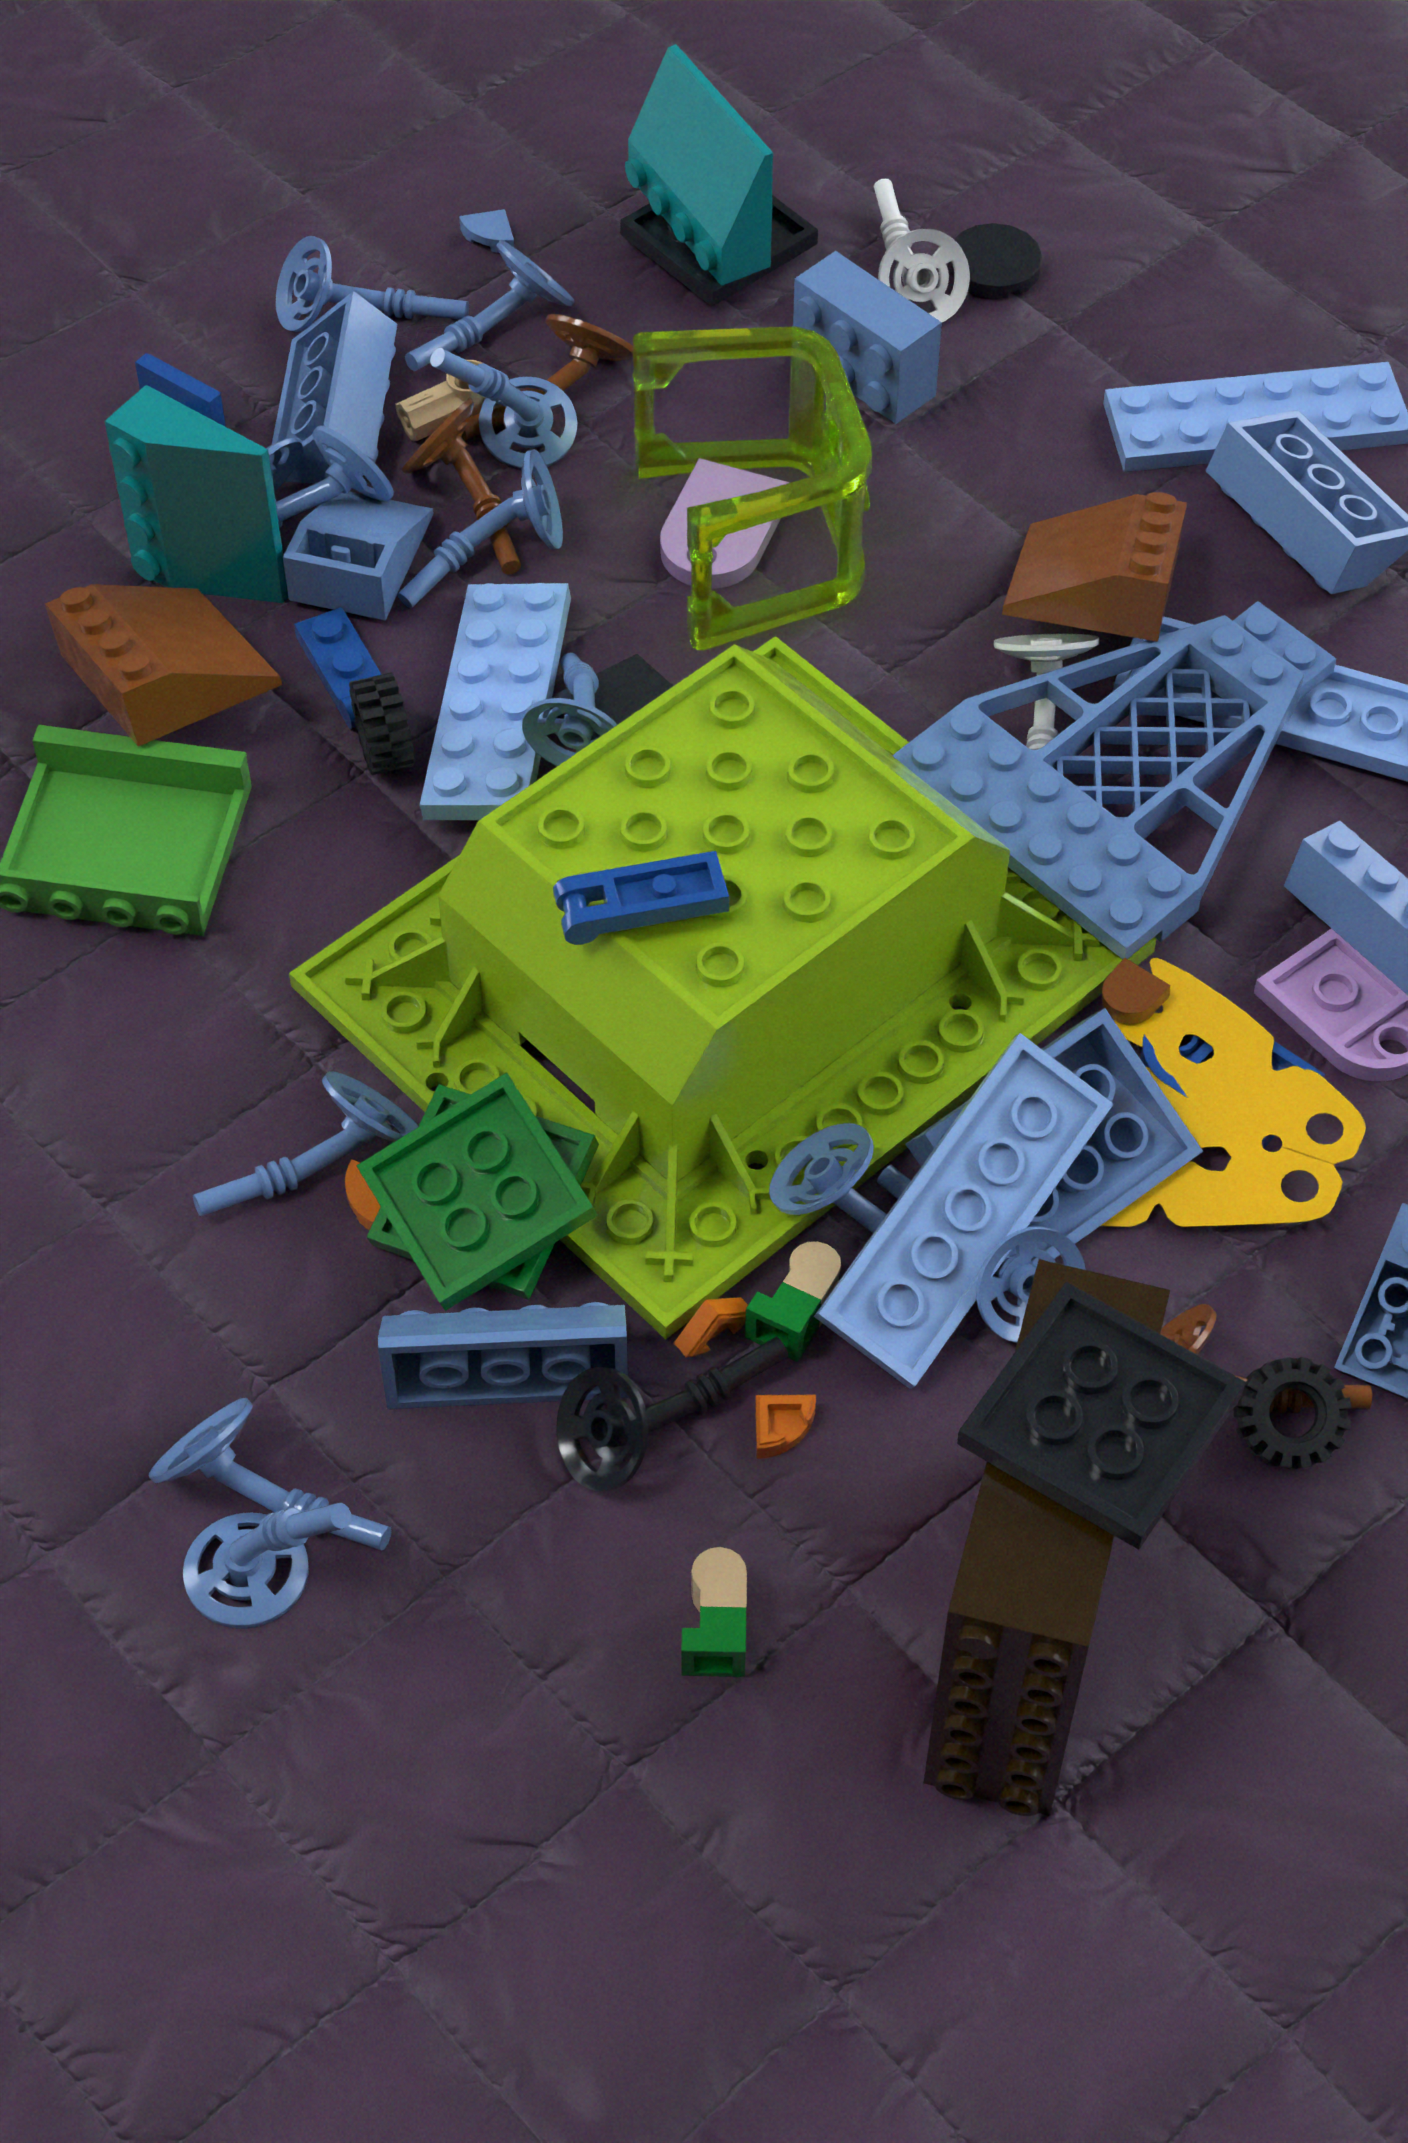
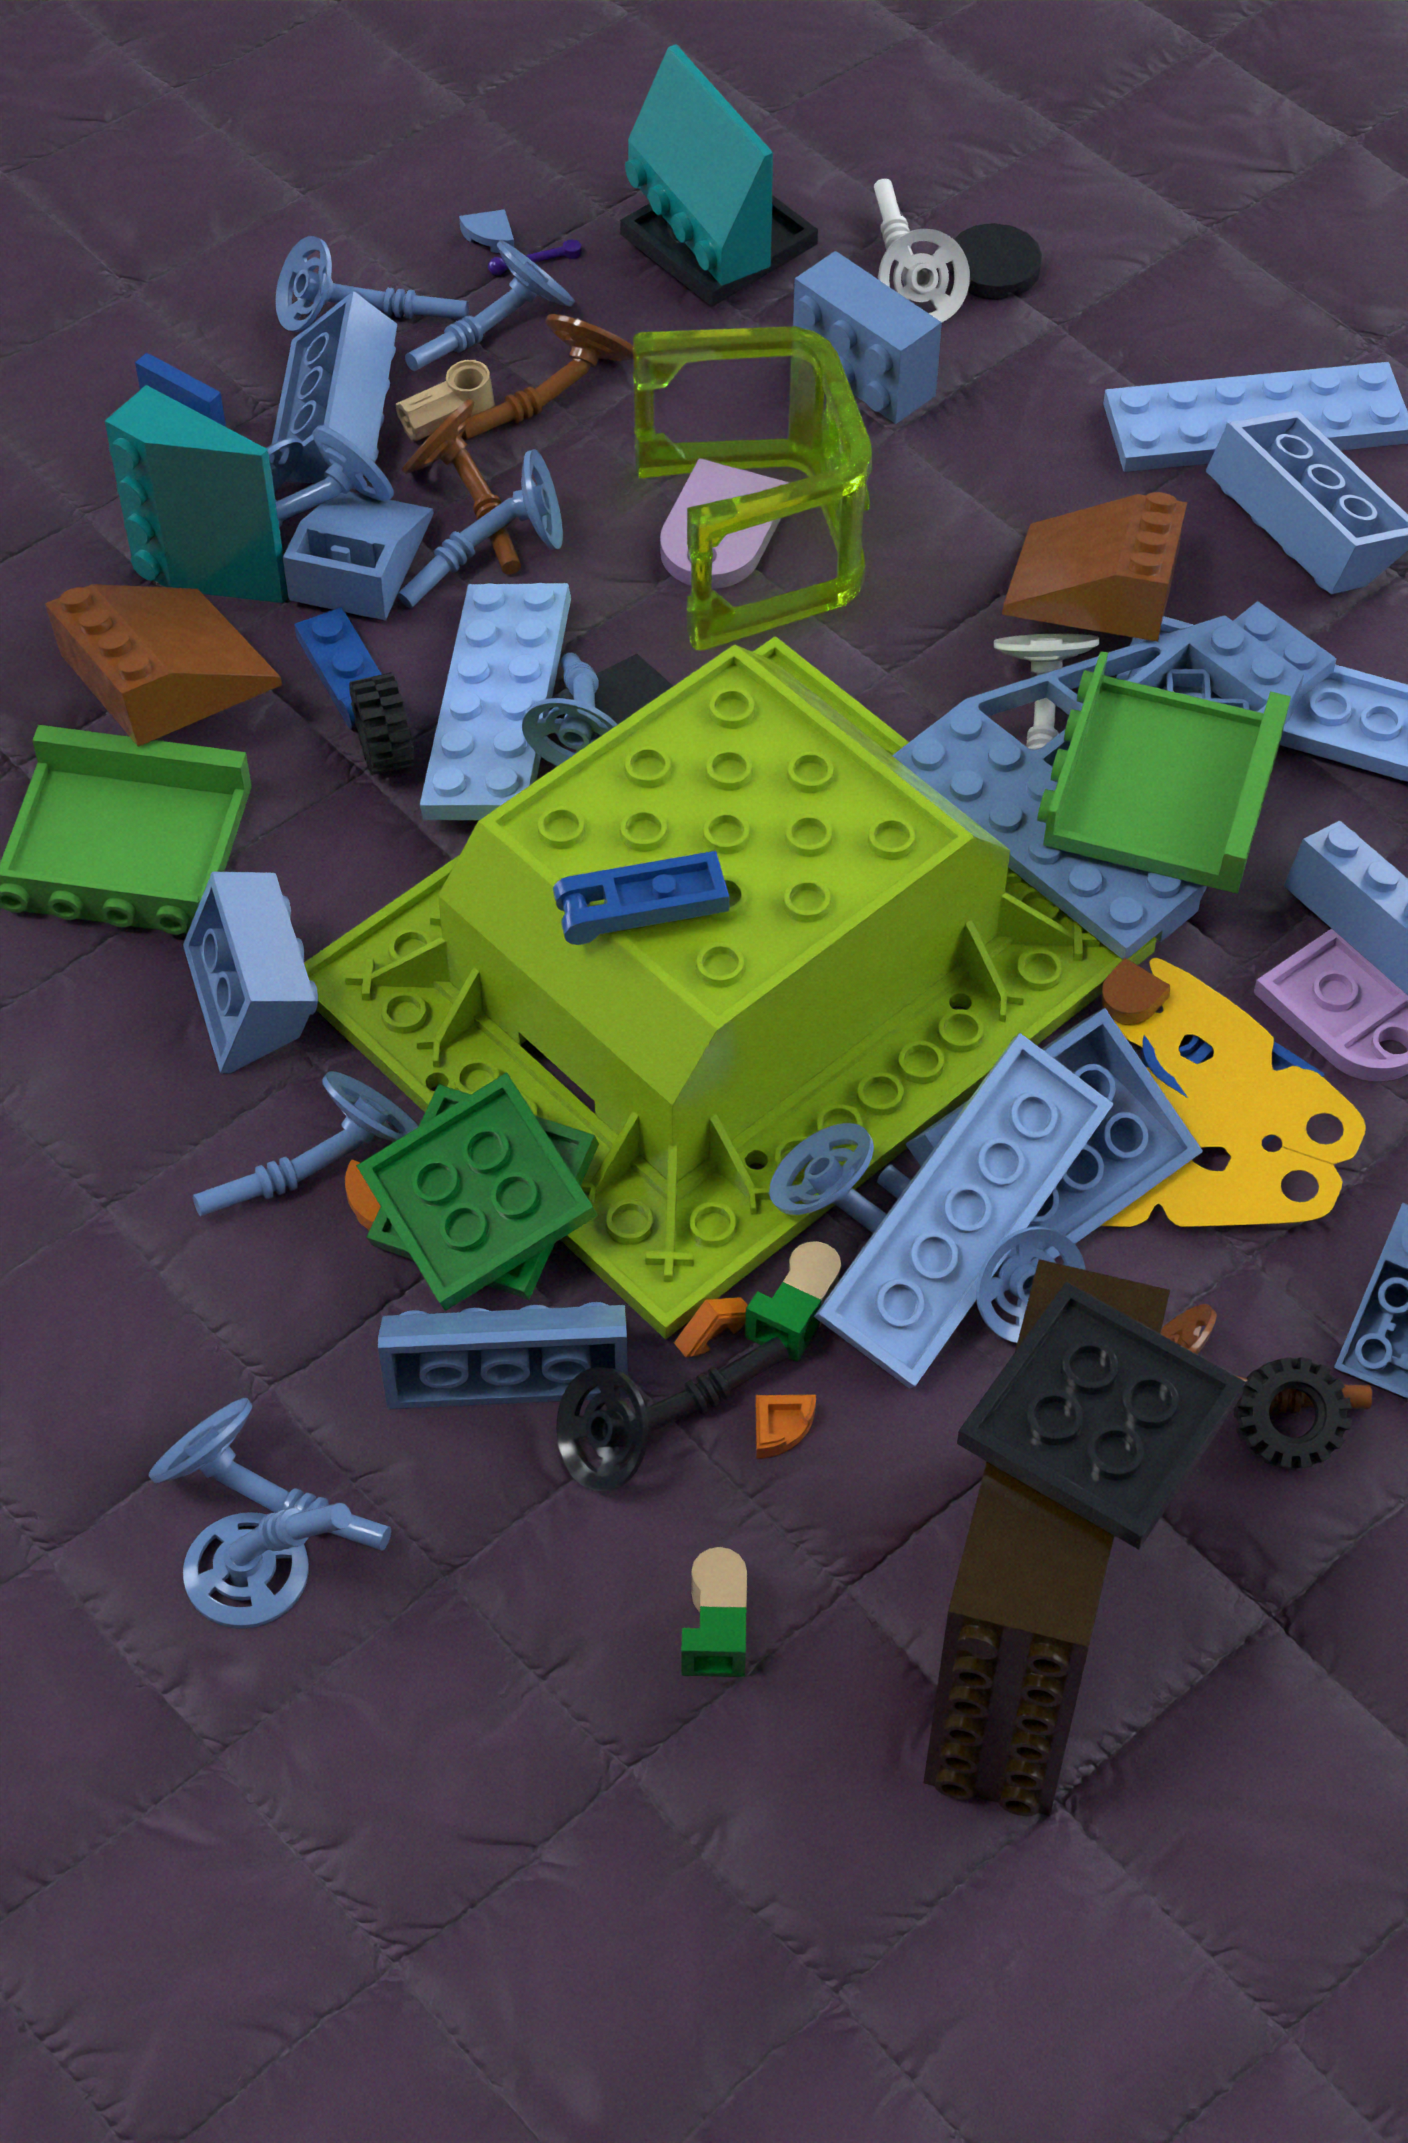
(248, 968): none -> medium blue slope
(525, 412): medium blue dish -> none
(570, 249): none -> dark purple hinge
(1162, 779): none -> bright green panel

